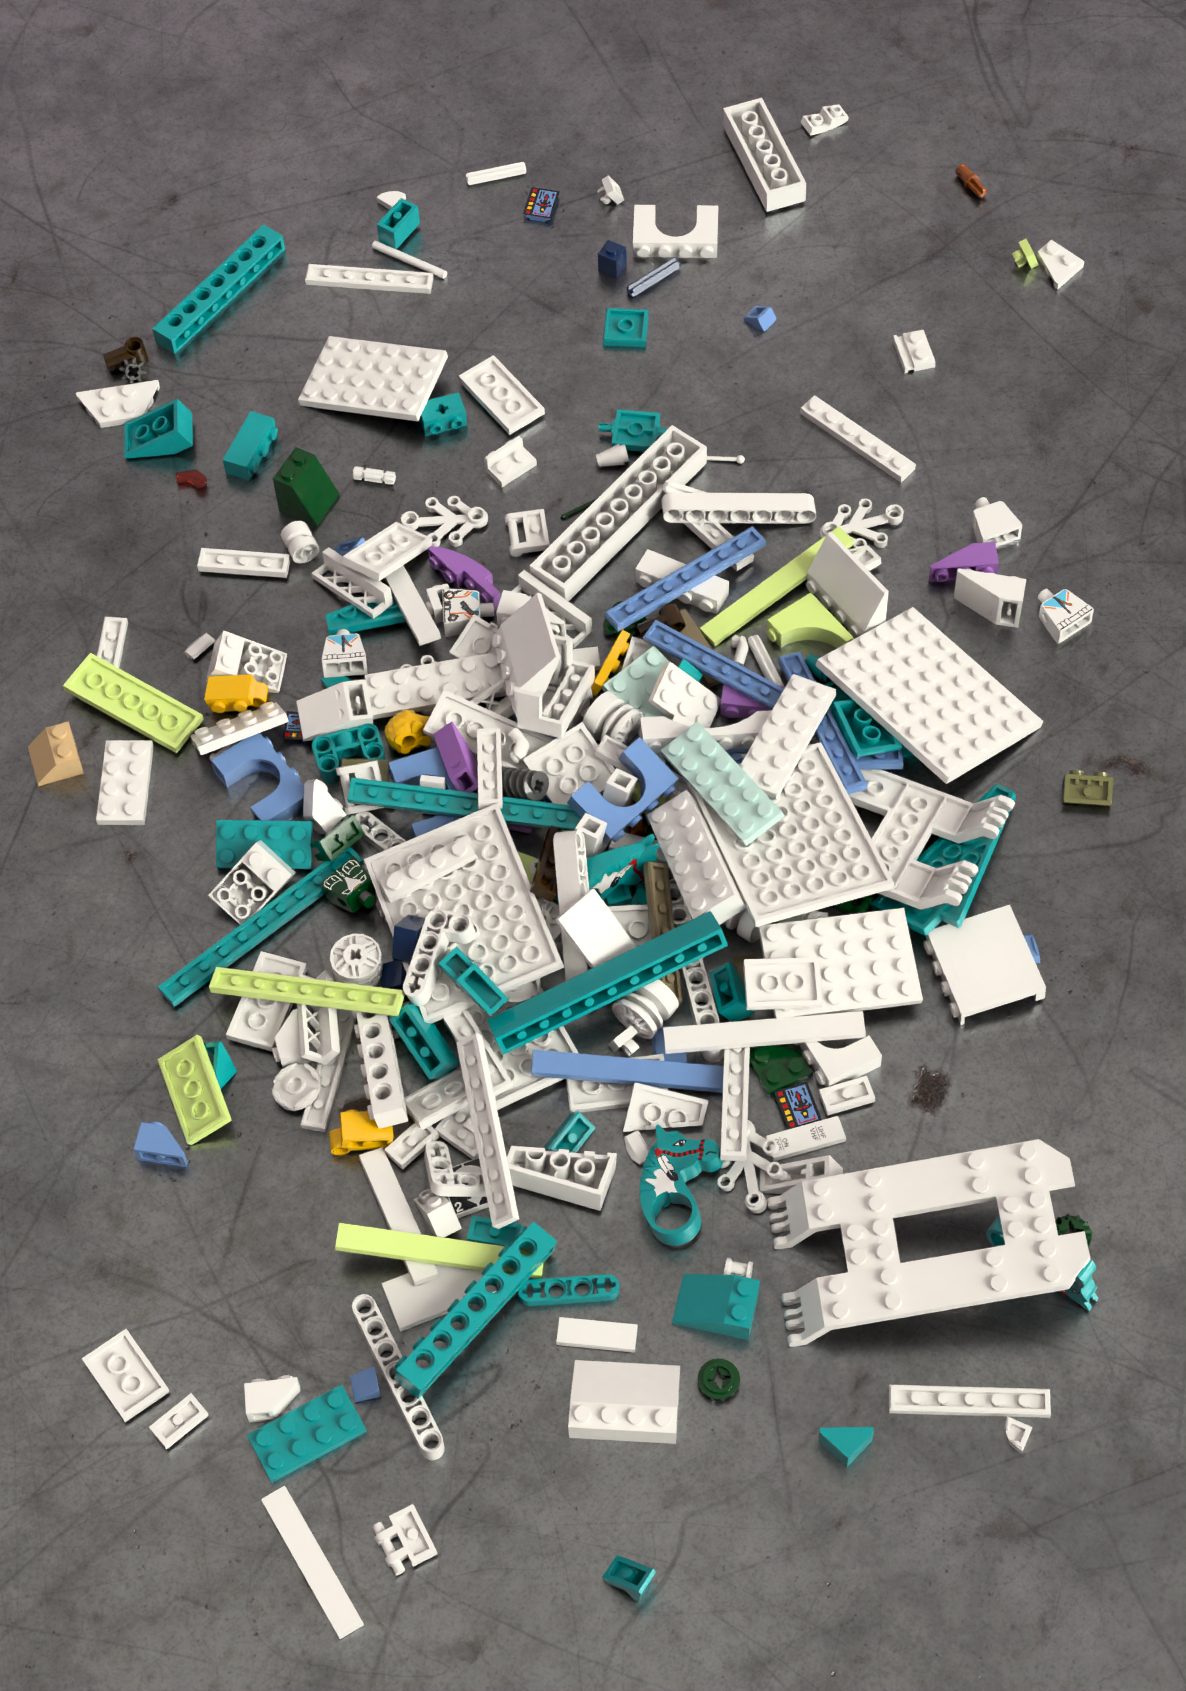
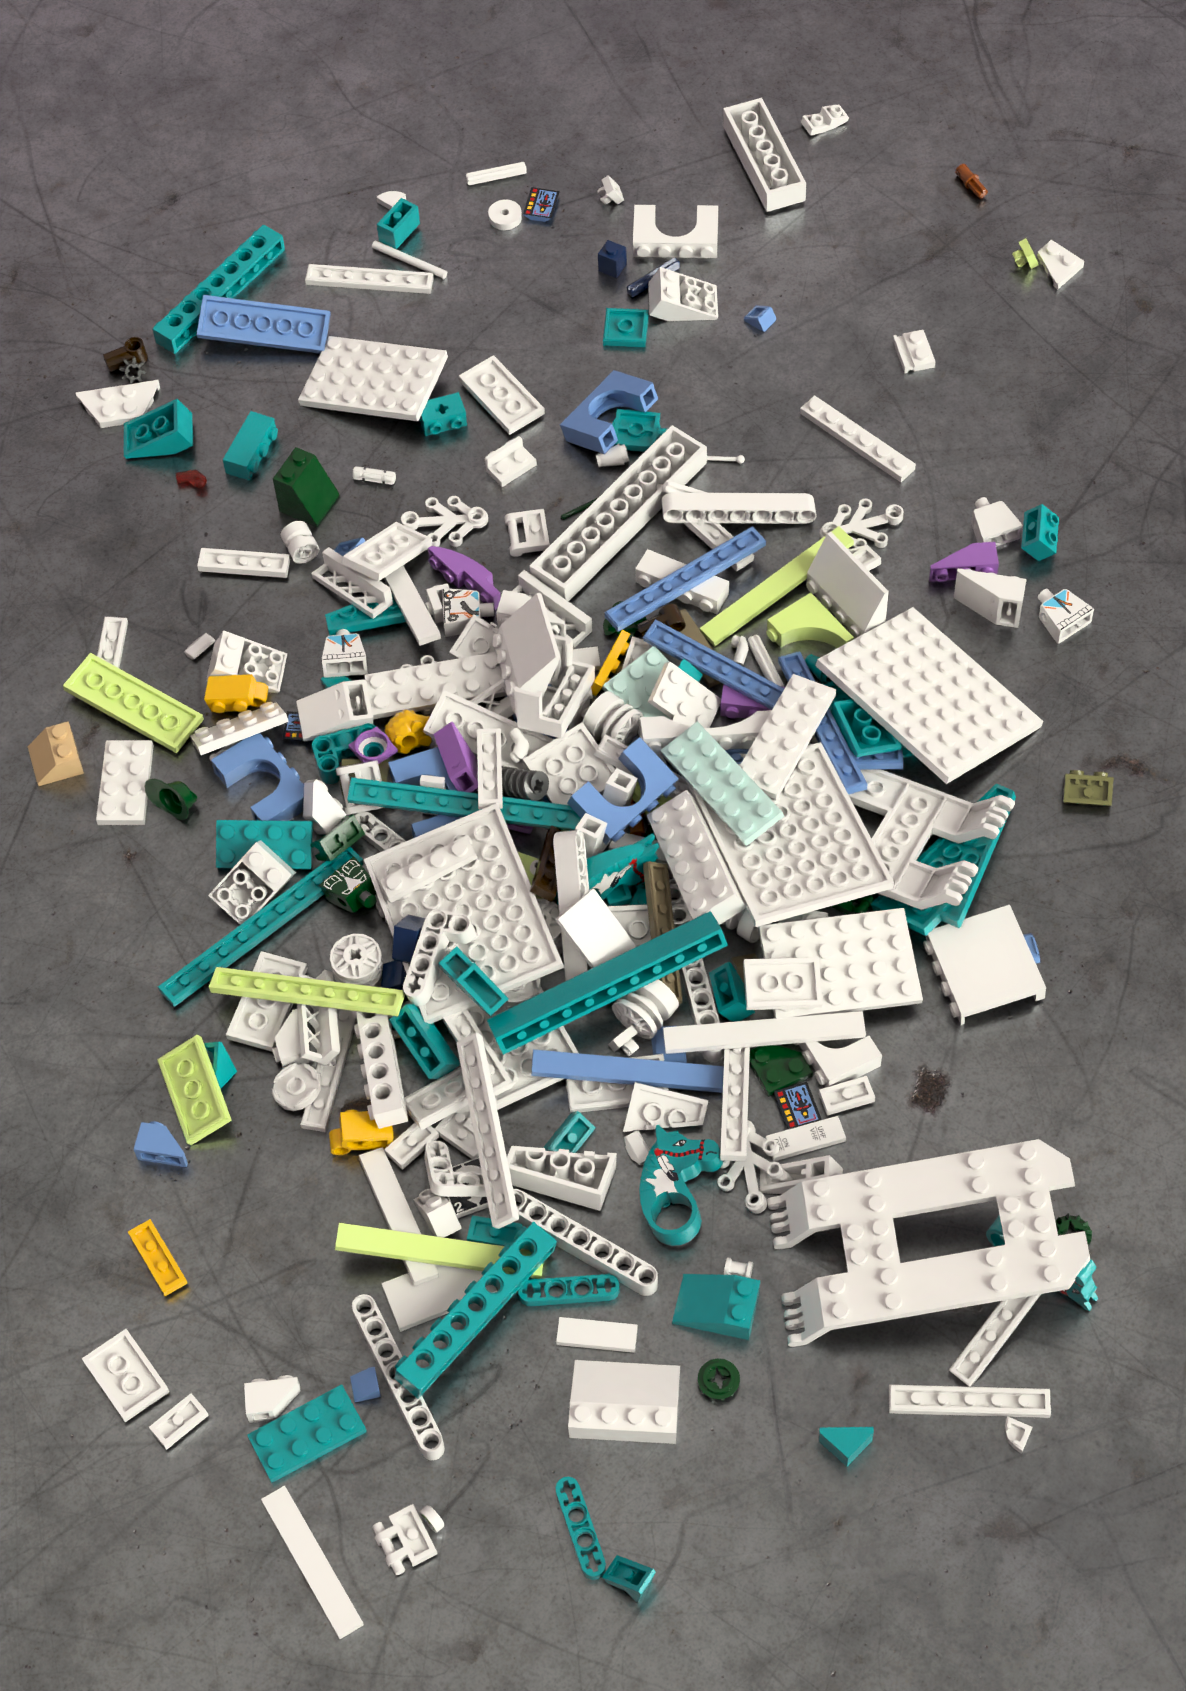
(157, 1257): none -> yellow plate
(171, 797): none -> dark green piece
(263, 324): none -> medium blue plate
(373, 735): none -> medium lavender piece
(432, 1518): none -> white tile
(505, 214): none -> white piece
(584, 1526): none -> teal beam
(593, 1245): none -> white beam
(614, 391): none -> medium blue arch
(681, 297): none -> white slope
(991, 1338): none -> white tile
(1040, 532): none -> teal brick

